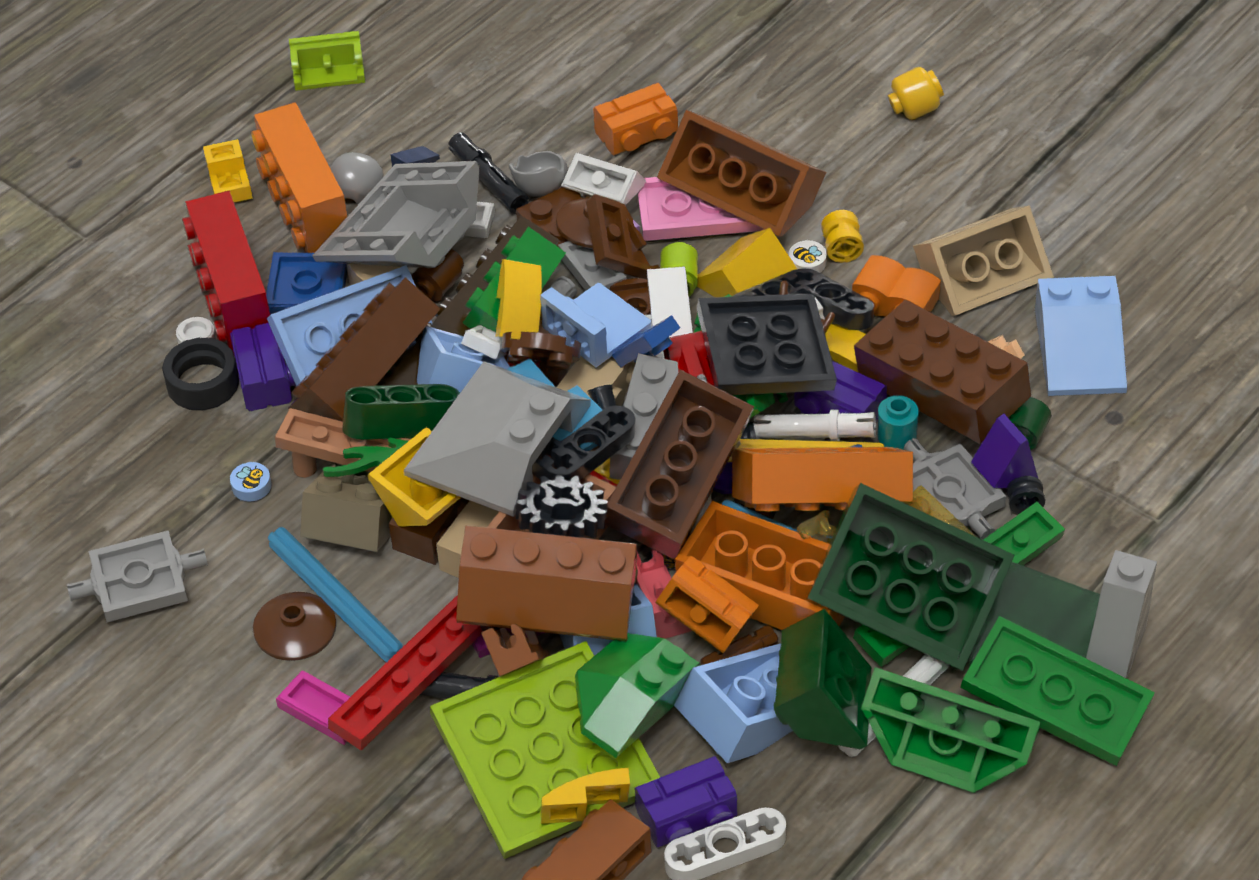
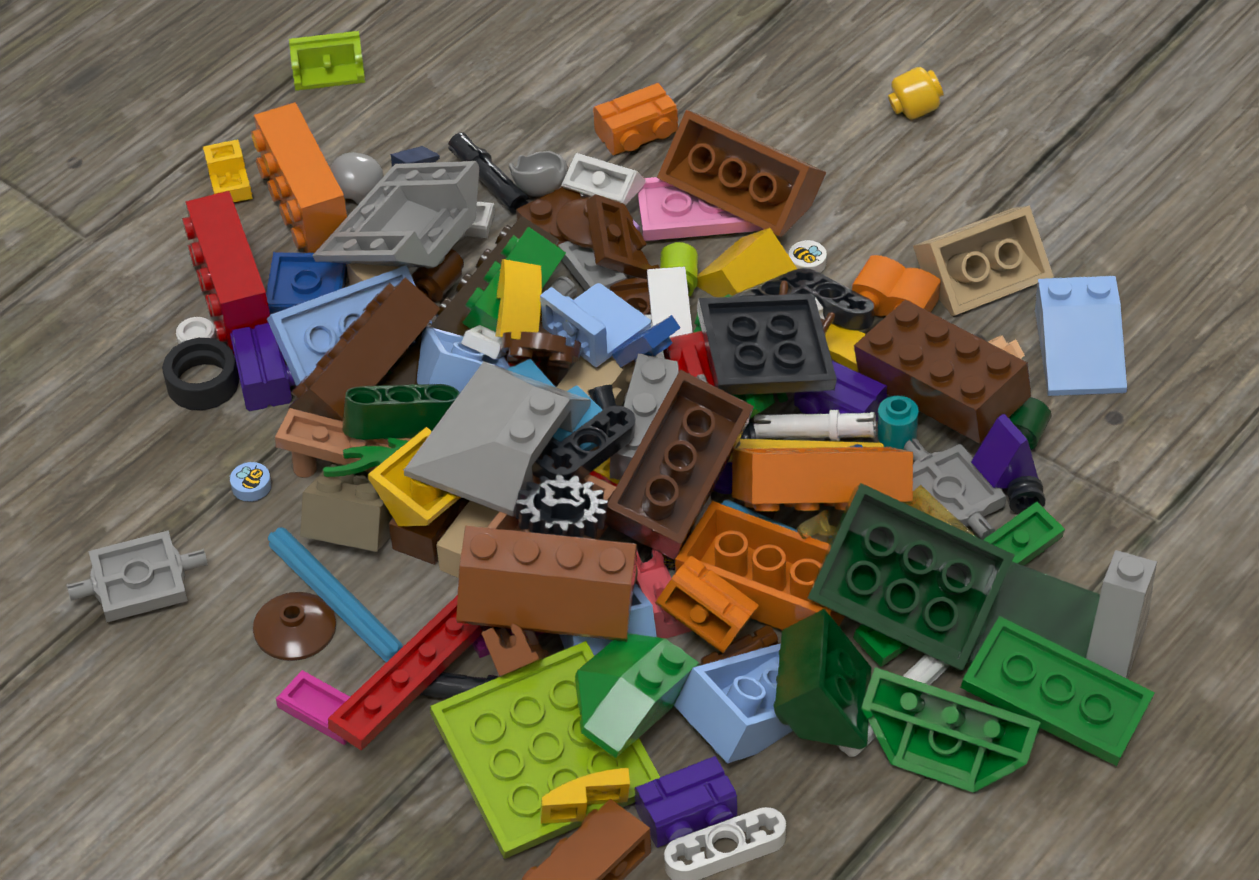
(842, 236): yellow wheel -> none

